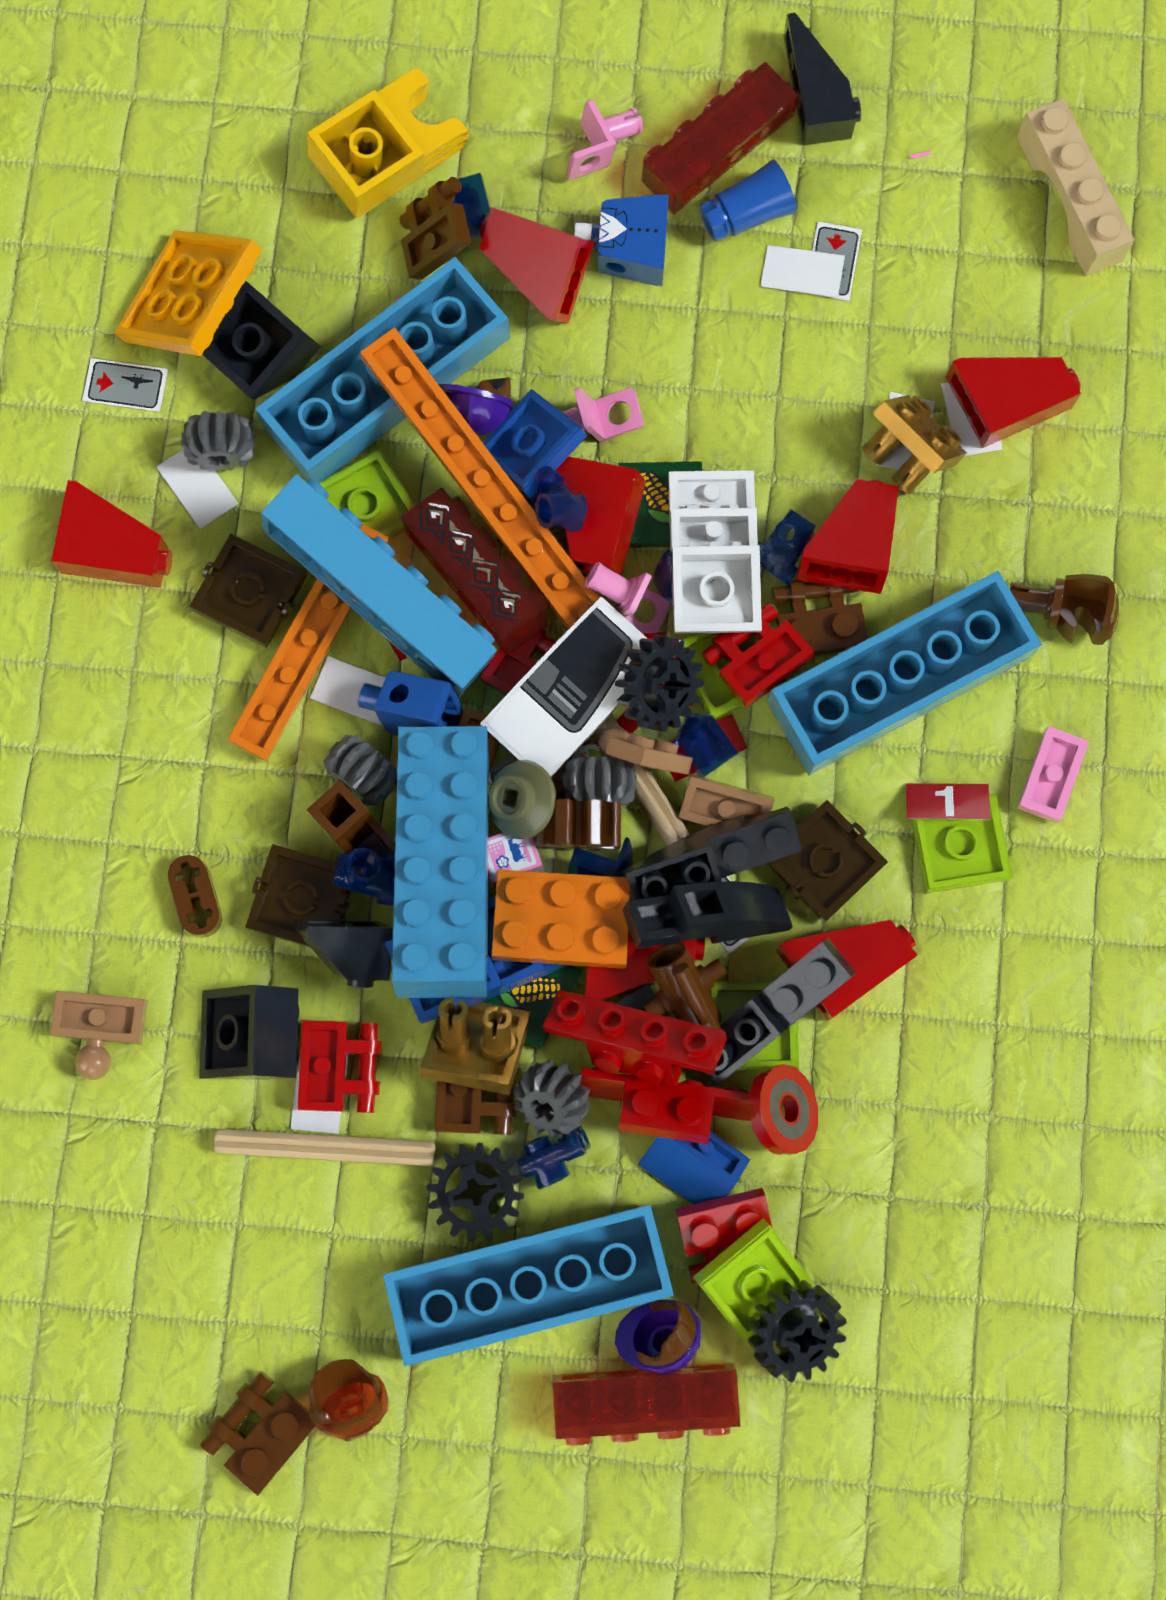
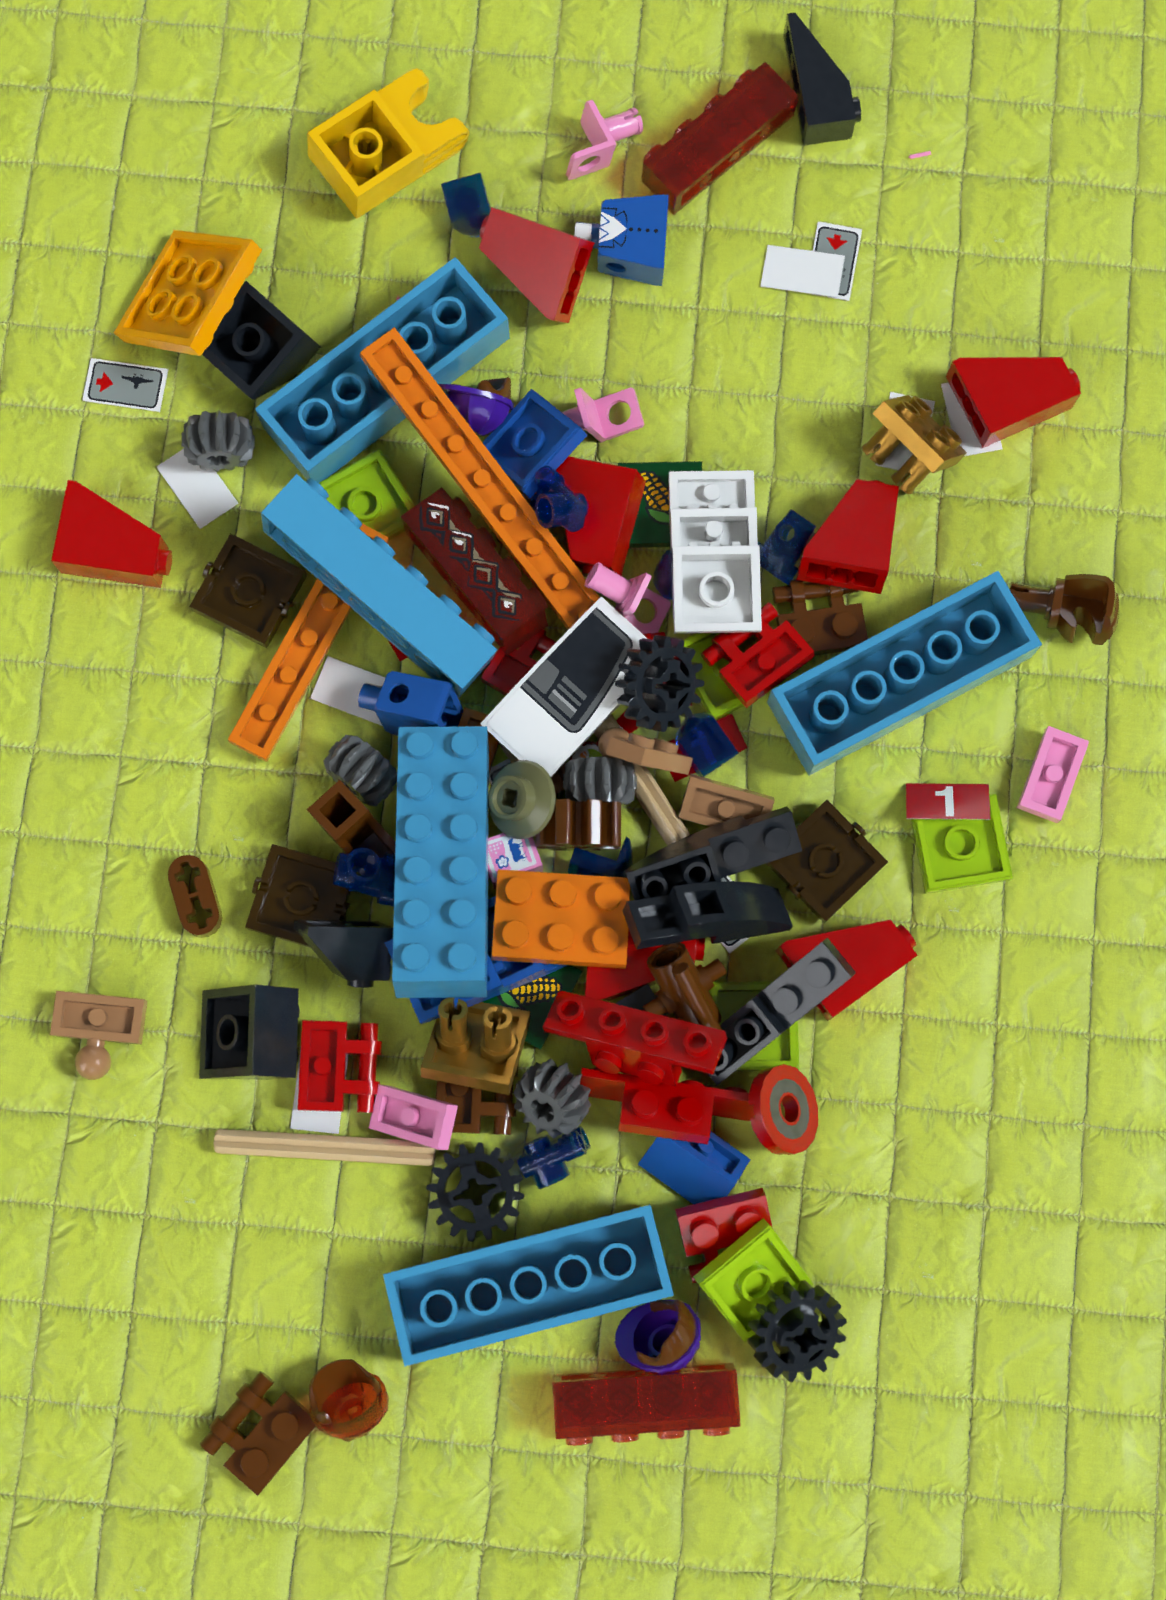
(413, 1117): none -> bright pink plate
(436, 229): reddish brown plate -> none
(749, 203): blue plant -> none
(1094, 219): tan arch -> none

